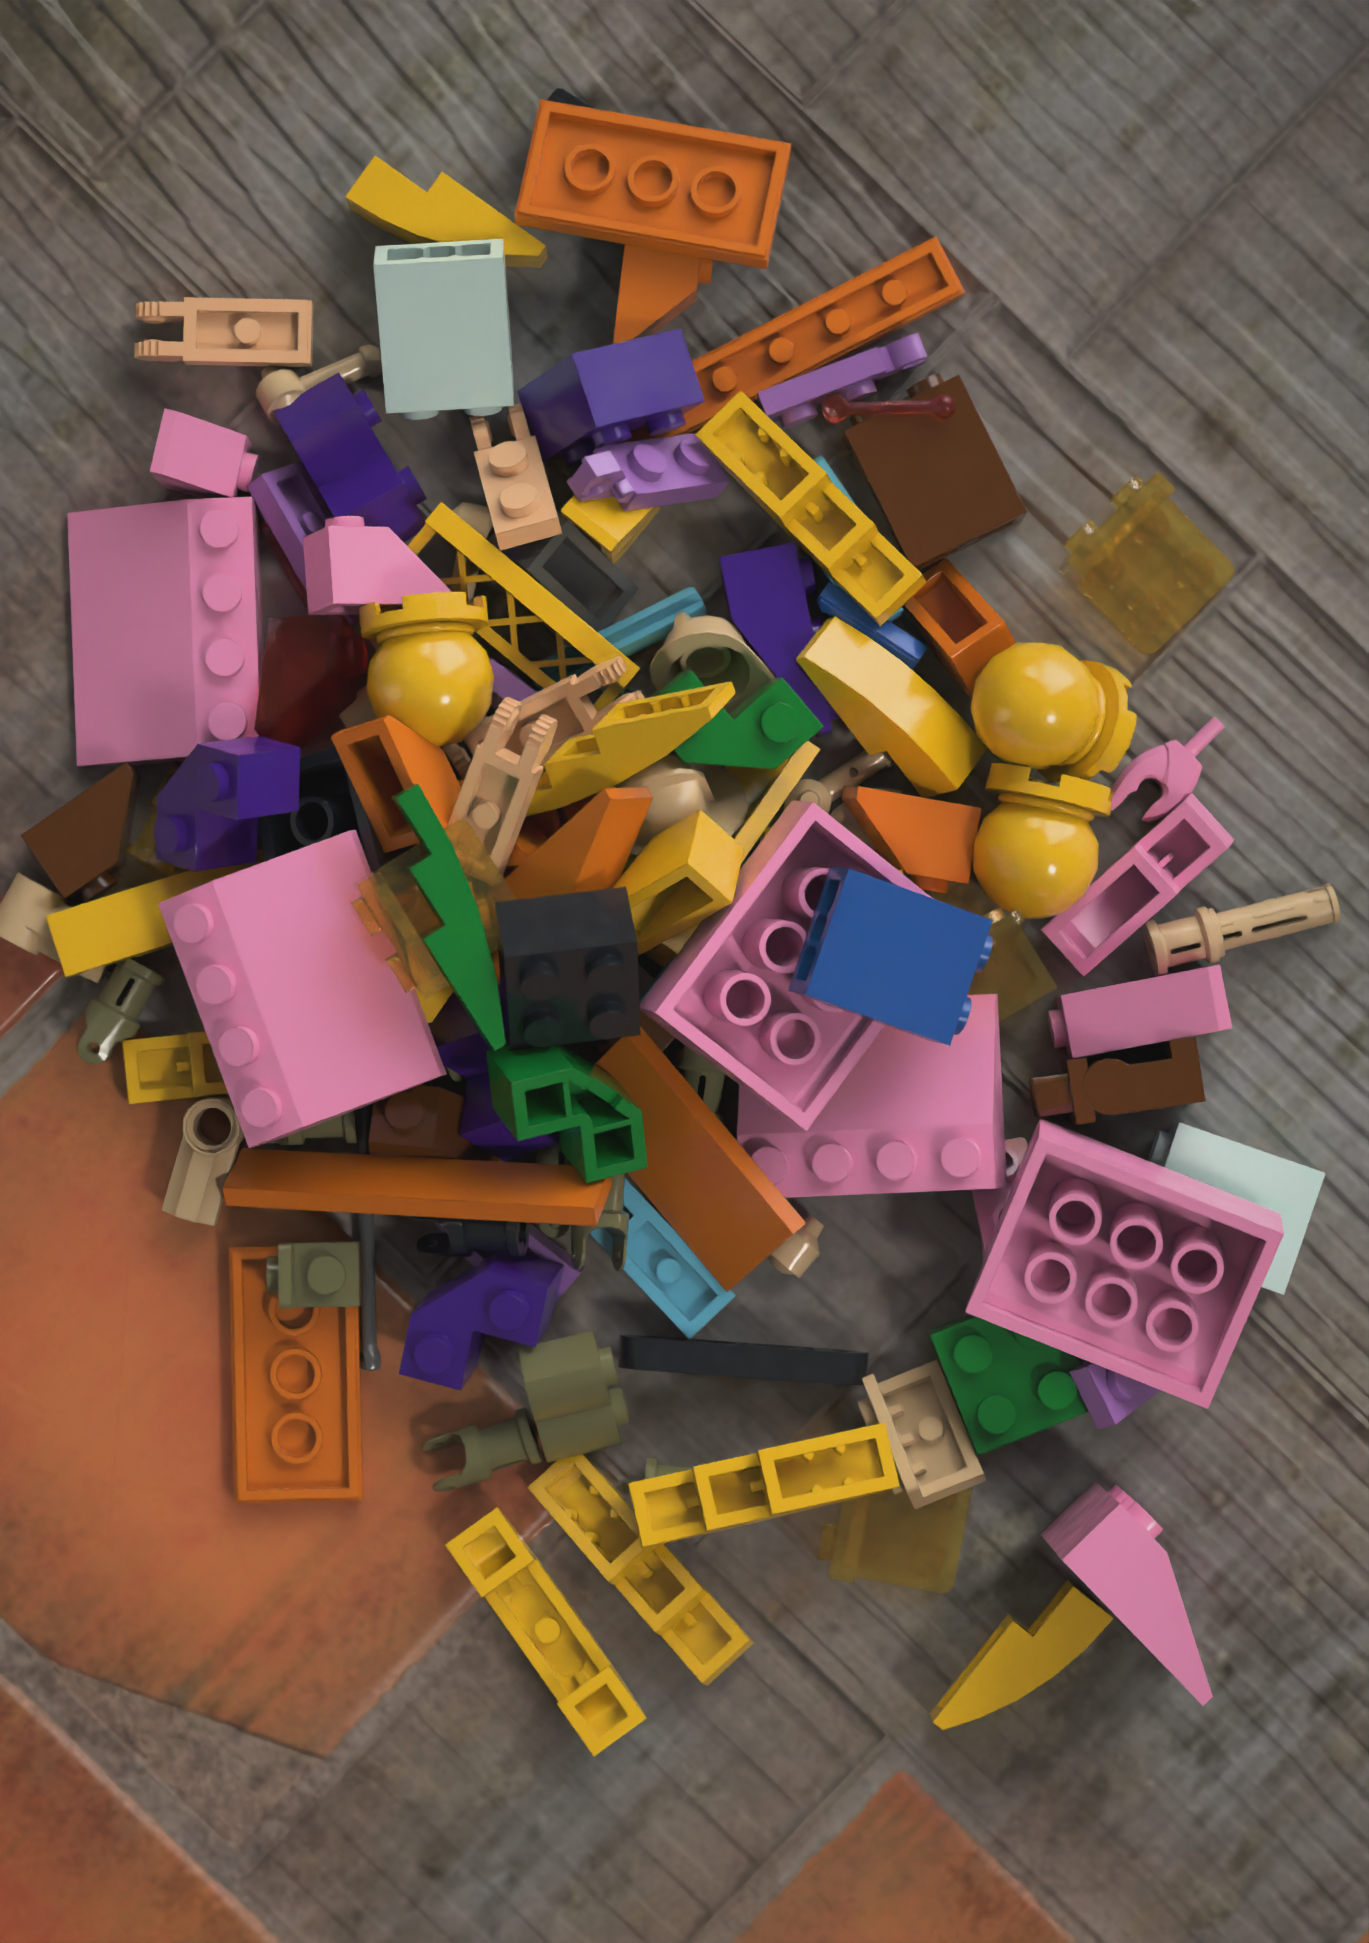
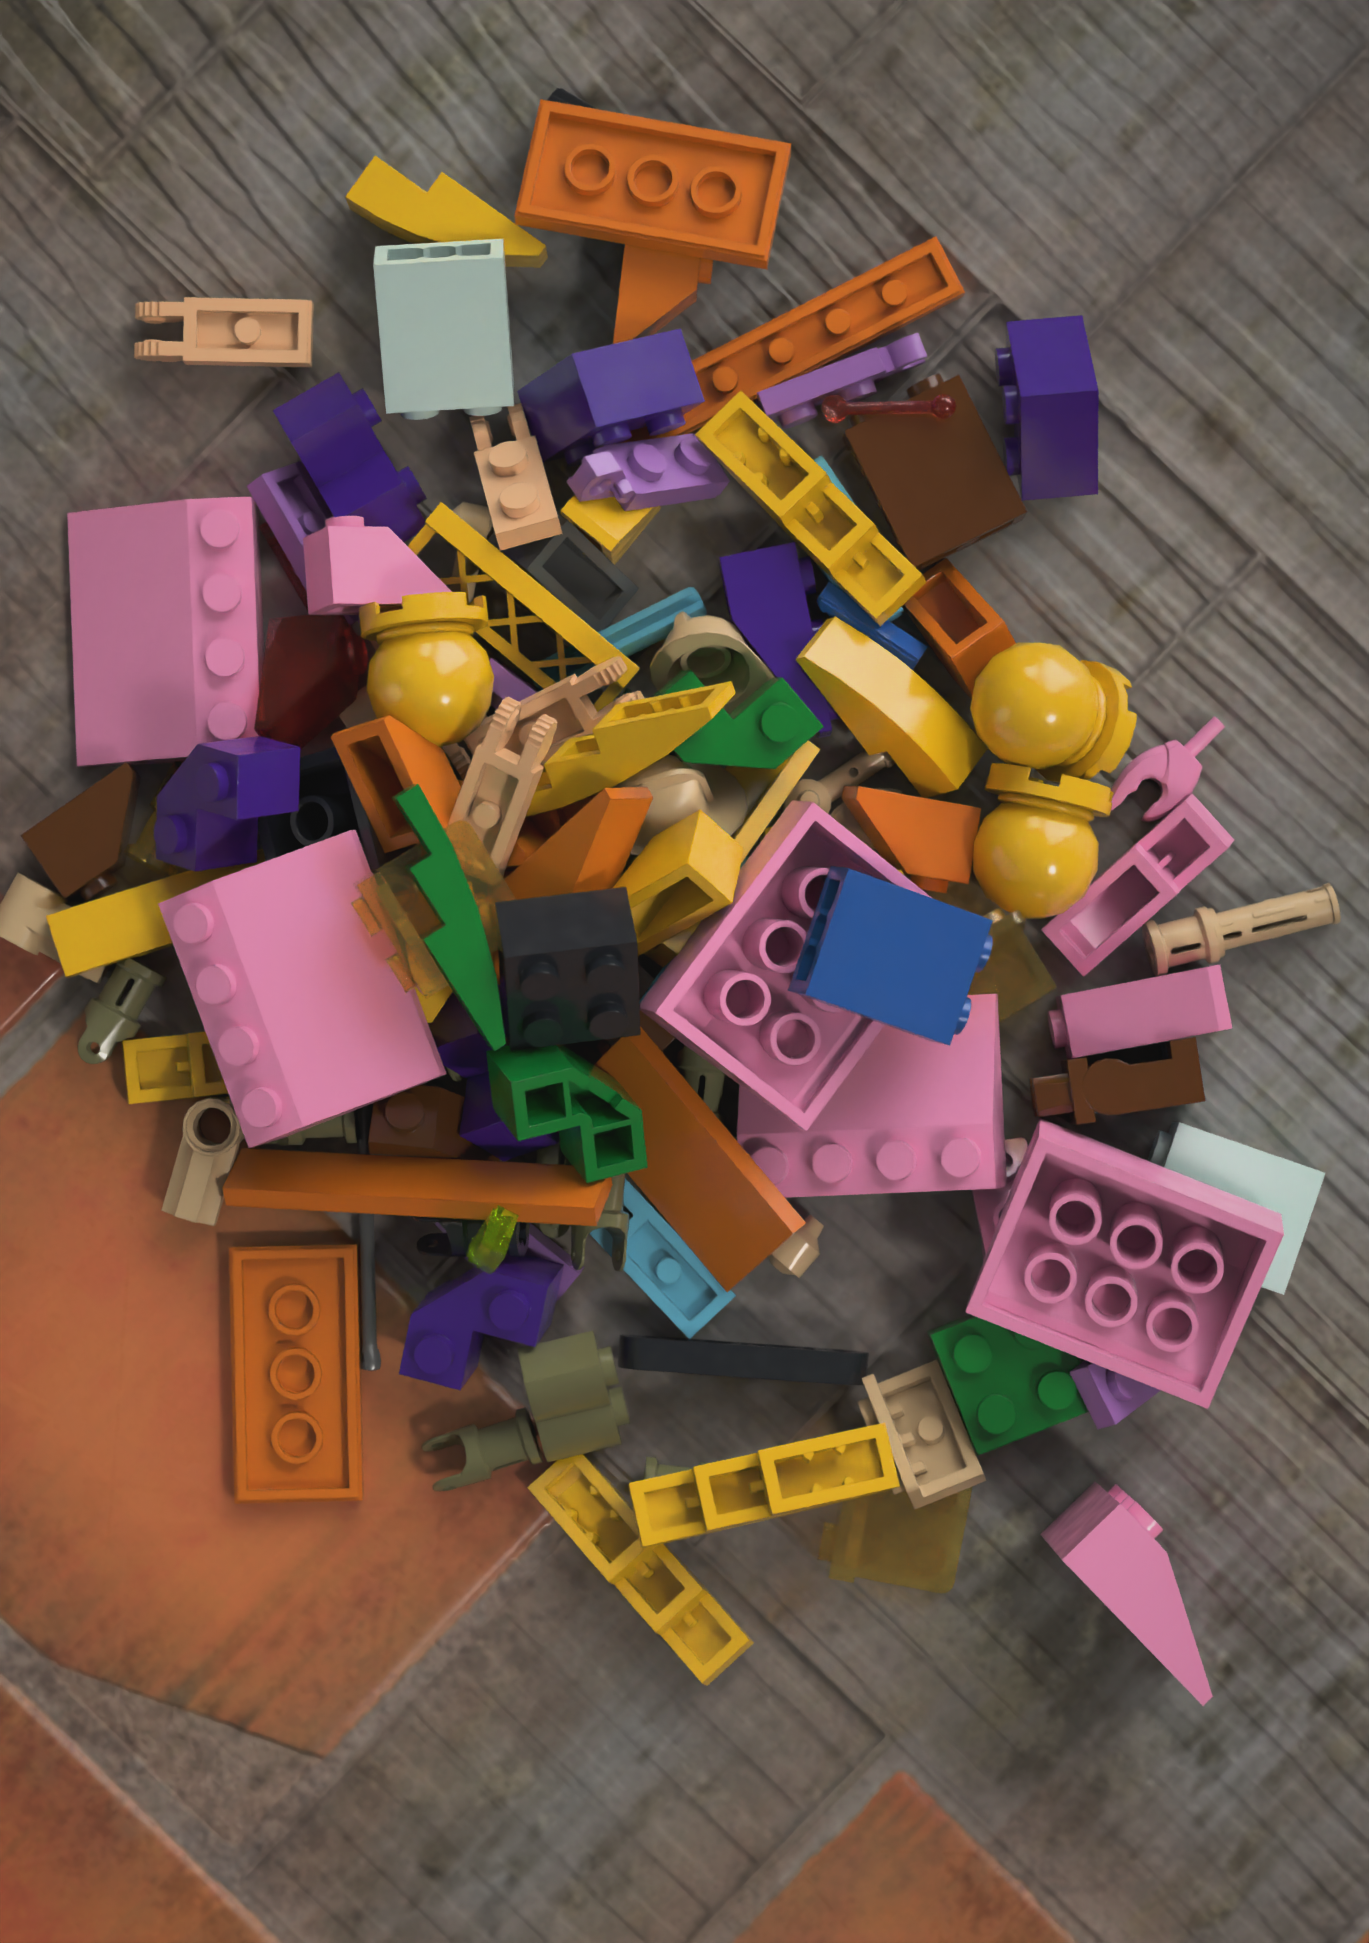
(202, 458): bright pink slope -> none
(284, 386): tan piece -> none
(315, 1274): olive bracket -> none
(492, 1240): none -> clear neon green tile
(547, 1630): yellow slope -> none
(1022, 1658): yellow slope -> none
(1053, 406): none -> dark purple brick
(1146, 564): clear yellow bracket -> none

